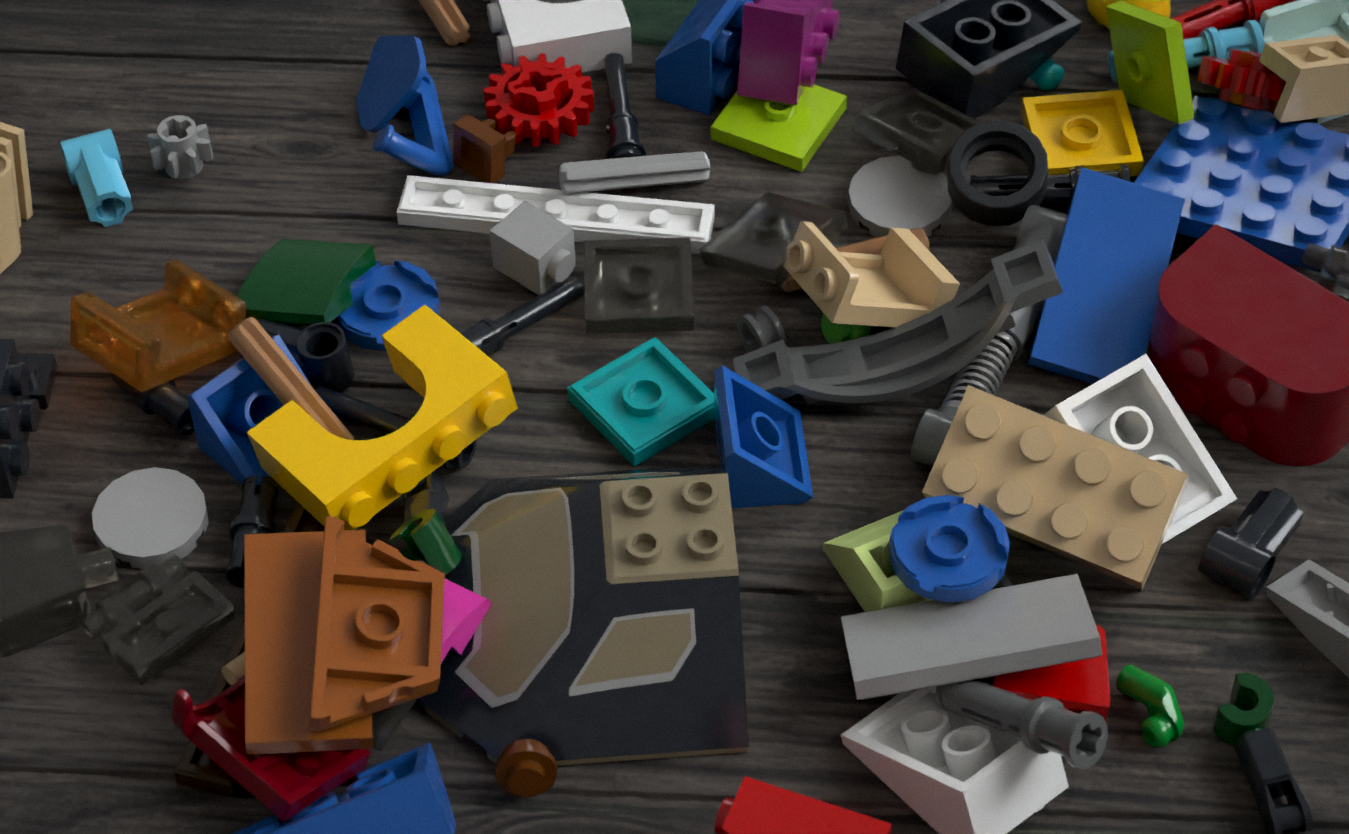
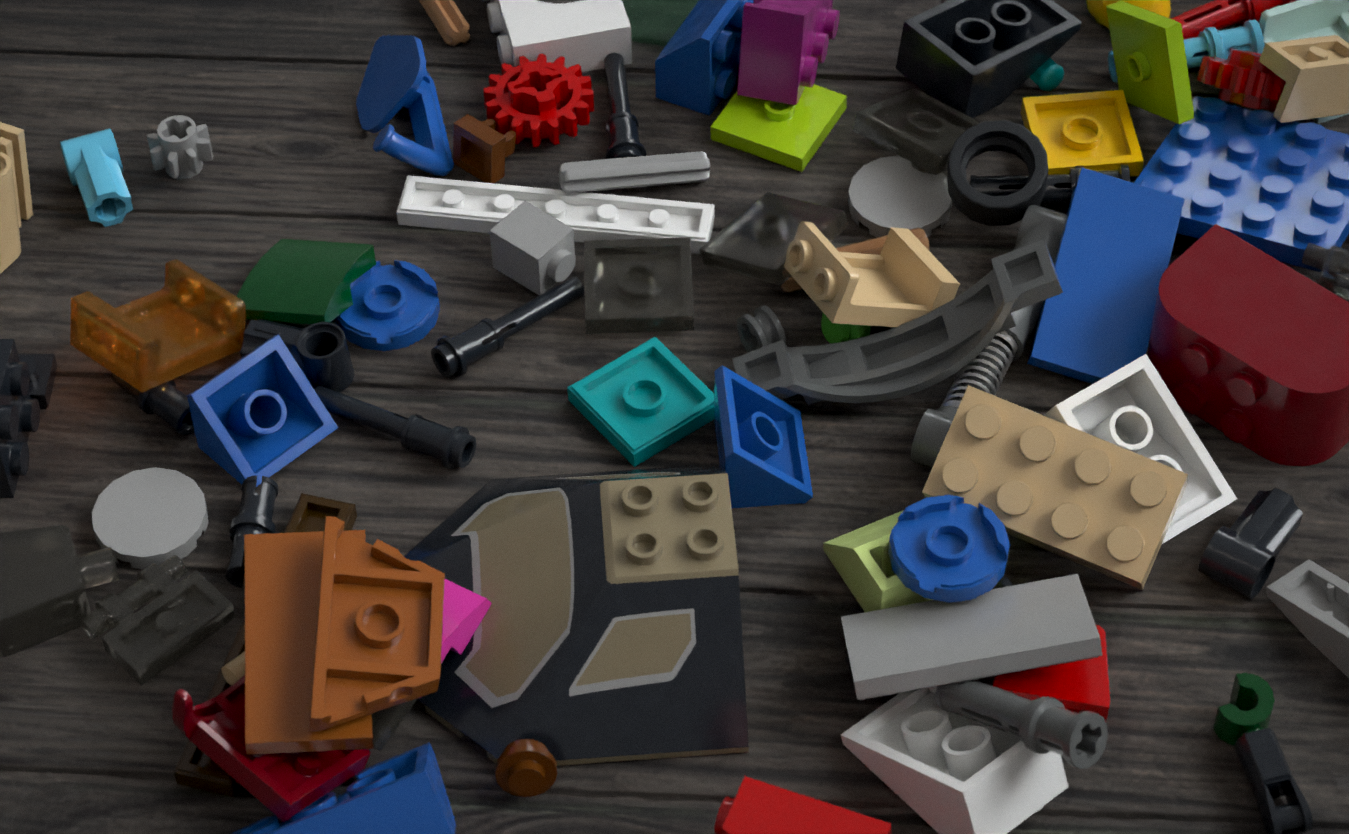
(282, 375): medium nougat axle -> none
(359, 478): yellow arch -> none
(424, 530): dark green piece -> none
(1165, 718): green arm -> none

